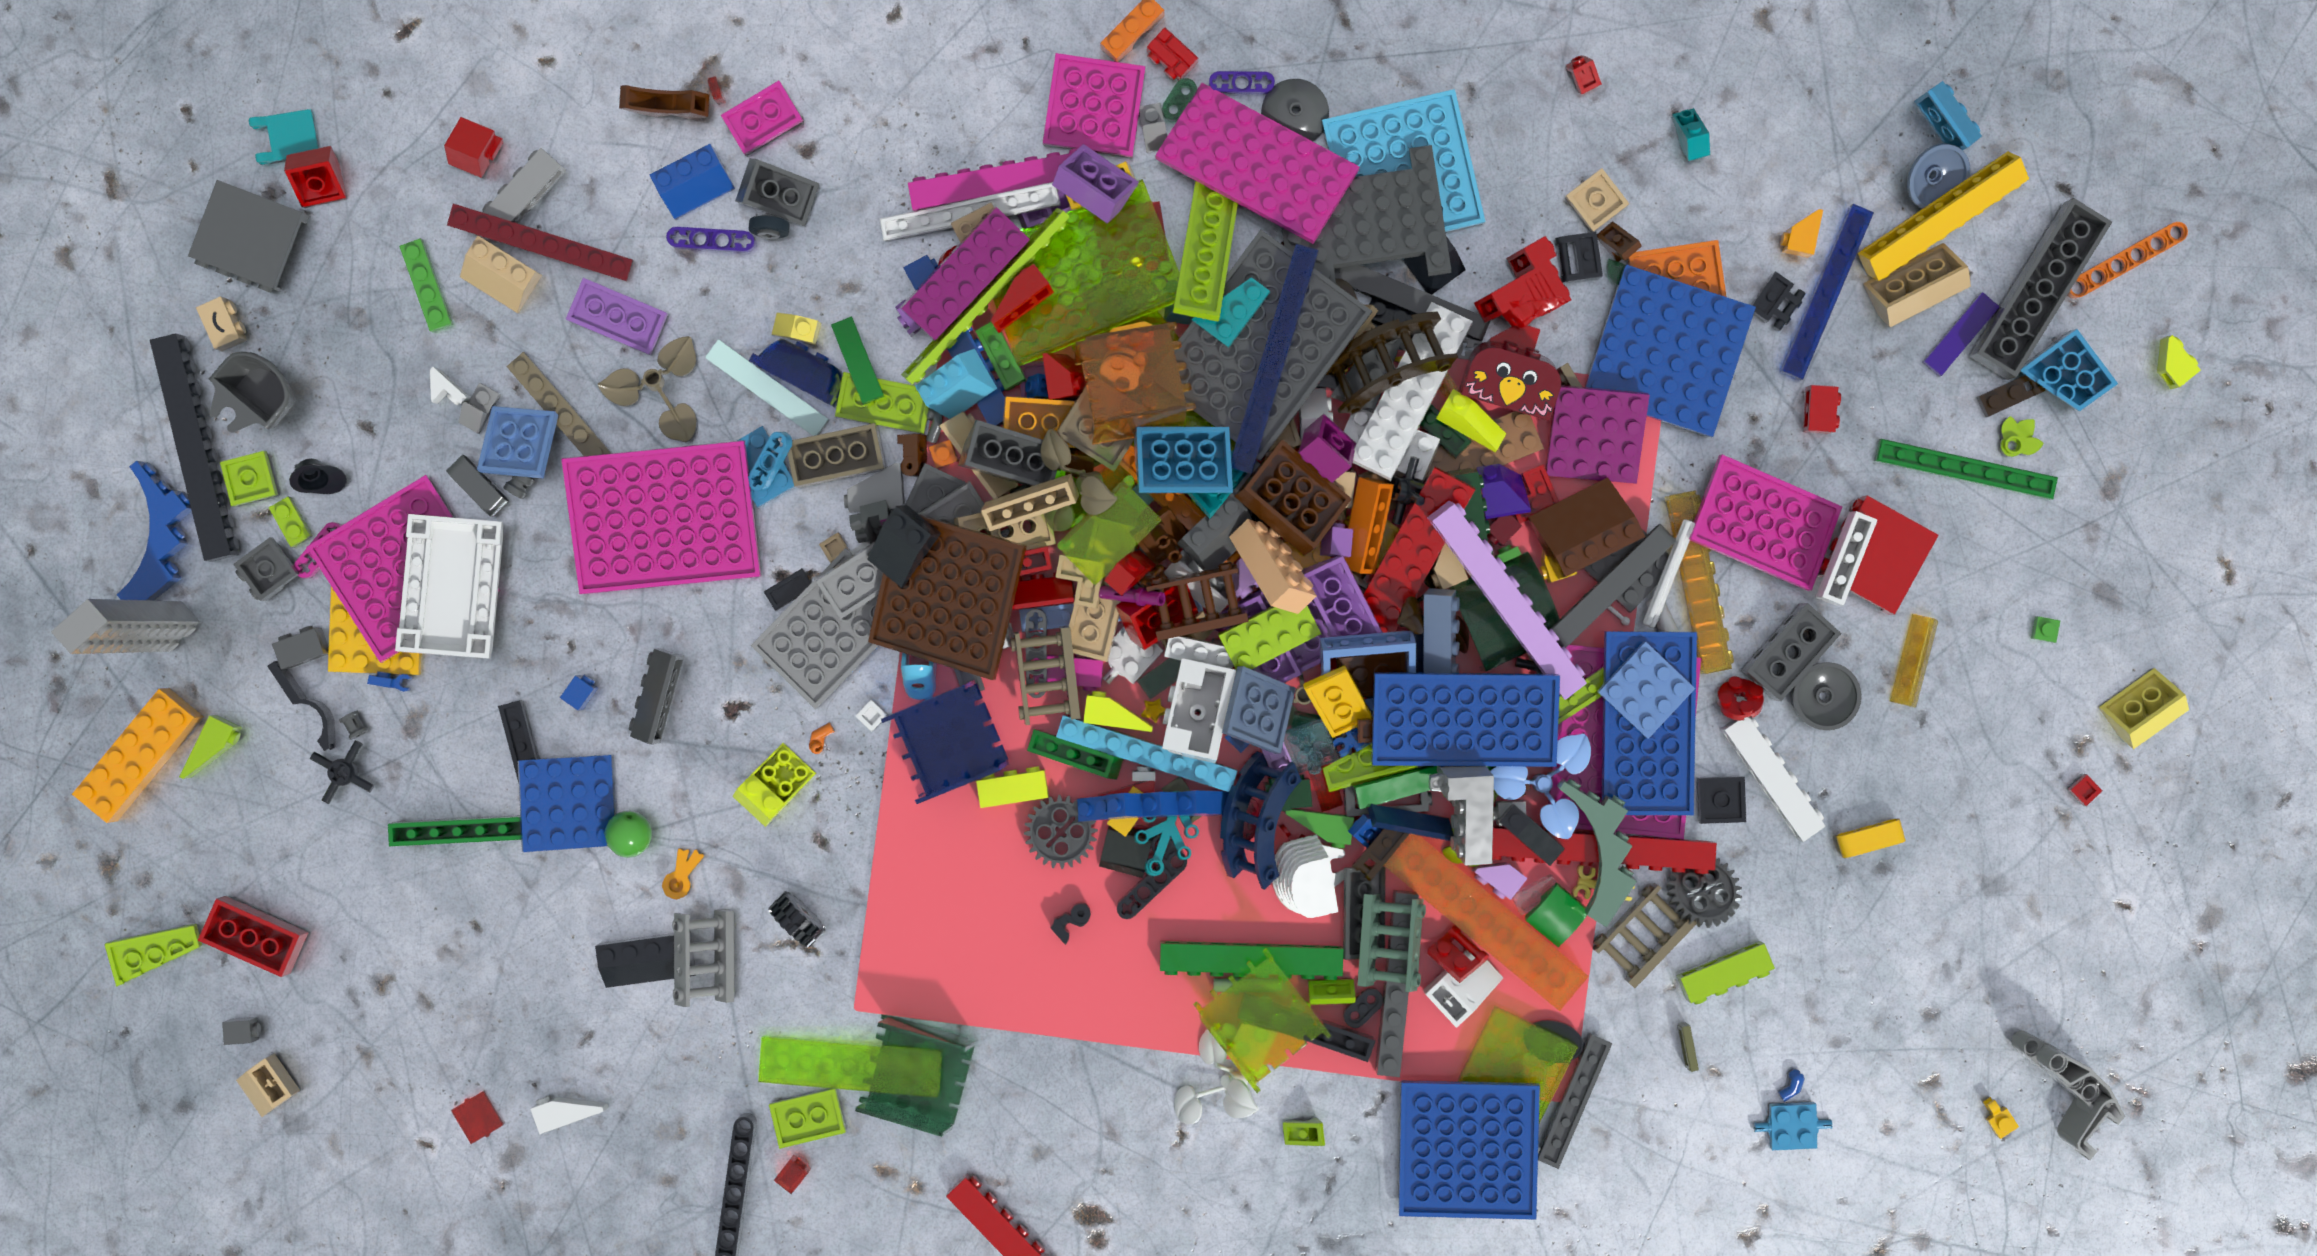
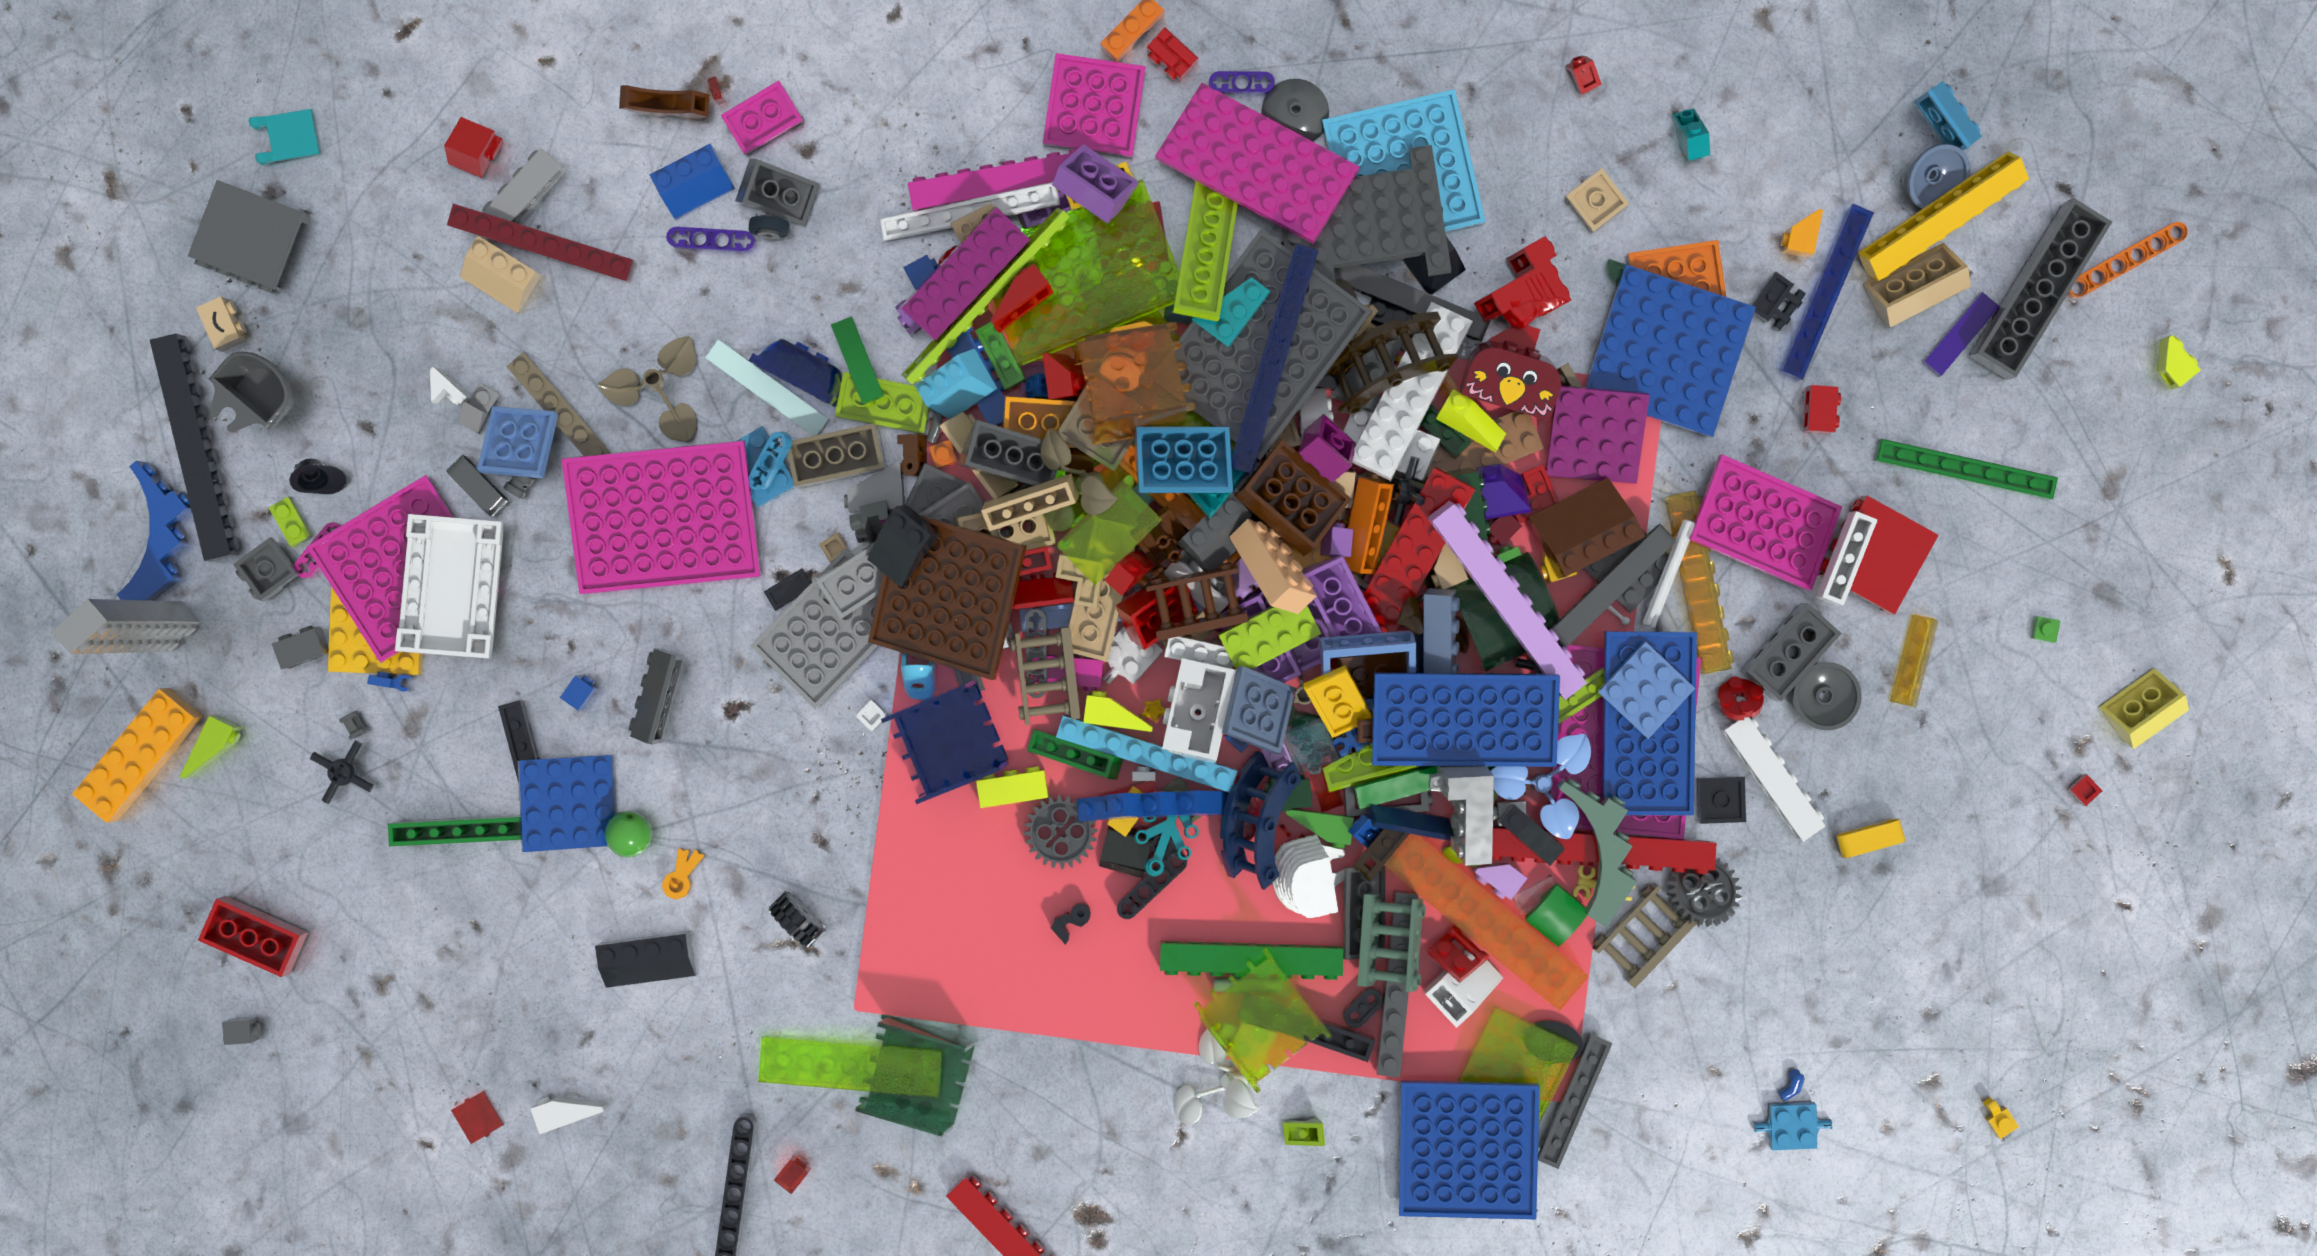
(145, 952): lime wing -> none
(248, 478): lime plate -> none
(267, 1085): tan slope -> none
(297, 696): black piece -> none
(315, 176): red slope -> none
(426, 285): bright green plate -> none
(616, 316): medium lavender plate -> none
(723, 957): light grey fence -> none
(773, 784): neon yellow slope -> none
(796, 328): light yellow slope -> none
(807, 1118): lime plate -> none
(818, 736): orange arm -> none
(1139, 596): magenta pin -> none
(1153, 126): light grey slope -> none
(1160, 677): plate -> none
(1179, 100): clear green plate -> none
(1331, 991): lime plate -> none
(1586, 255): black plate -> none
(1618, 242): reddish brown slope -> none
(1688, 1046): olive tile -> none
(1725, 972): lime brick -> none
(2008, 395): dark brown plate -> none
(2021, 436): lime plate -> none
(2070, 371): dark azure wedge -> none
(2092, 1095): light grey piece -> none

